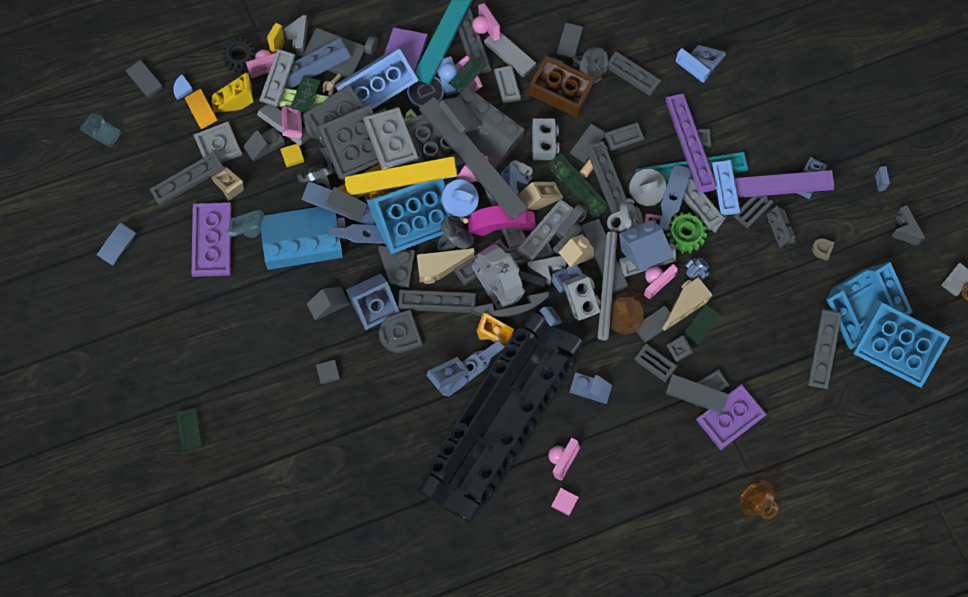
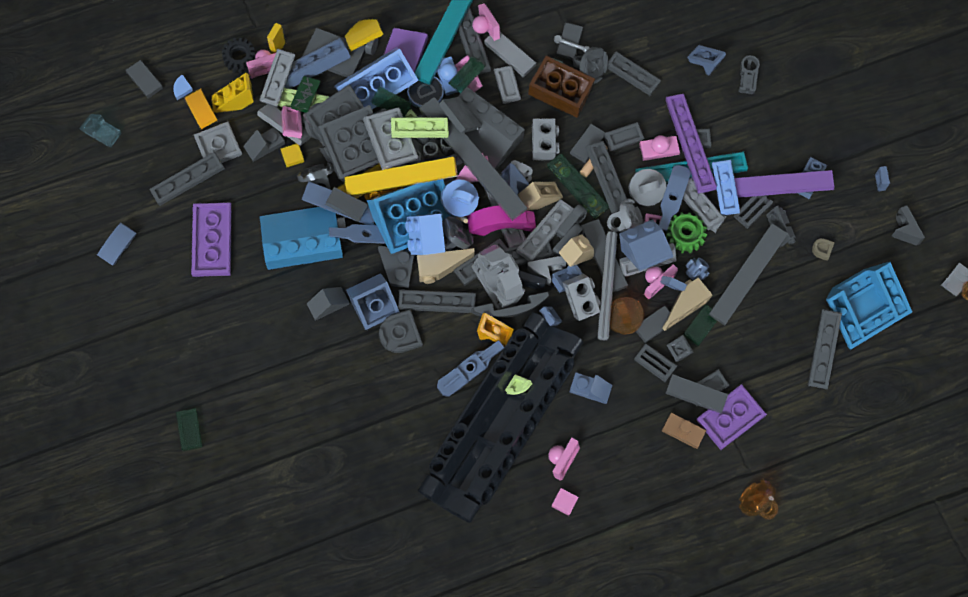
(228, 183): tan slope -> none
(246, 224): clear light blue tile -> none
(297, 32): light grey slope -> none
(327, 372): dark grey tile -> none
(329, 86): tan hand -> none
(362, 33): none -> yellow slope
(386, 99): none -> clear green tile
(419, 128): none -> yellowish green tile
(425, 234): none -> light blue brick
(447, 374): sand blue slope -> none
(518, 385): none -> yellowish green tile
(558, 39): none -> light grey hinge
(659, 147): none -> bright pink tile
(673, 283): none -> sand blue tile
(683, 430): none -> medium nougat tile
(692, 65): light blue tile -> none
(748, 78): none -> dark grey piece
(748, 274): none -> dark grey tile
(900, 343): dark azure slope -> none

